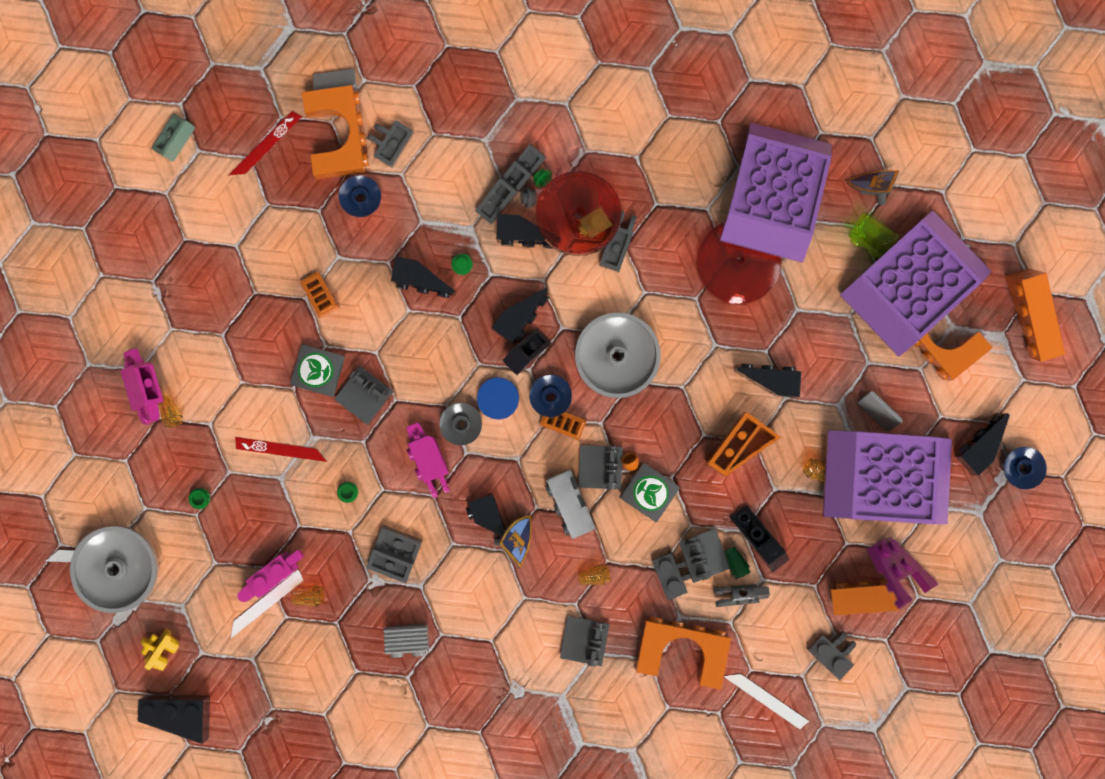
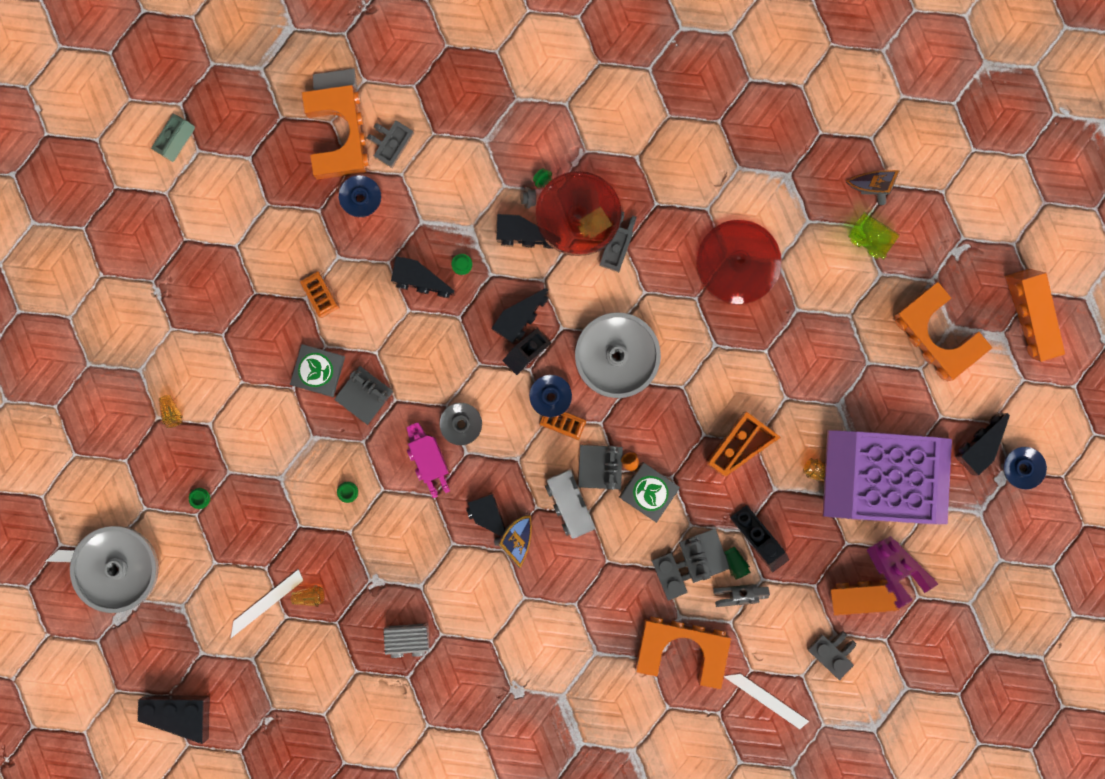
(141, 387): dark pink hinge -> none
(154, 658): yellow hips -> none
(268, 142): red sticker -> none
(270, 576): dark pink hinge -> none
(278, 449): red sticker -> none
(394, 554): dark grey slope -> none
(498, 398): blue tile -> none
(511, 183): dark grey slope -> none
(584, 641): dark grey hinge -> none
(595, 576): clear yellow cone -> none
(776, 382): black slope -> none
(777, 192): medium lavender slope -> none
(879, 411): light grey slope -> none
(916, 284): medium lavender slope -> none

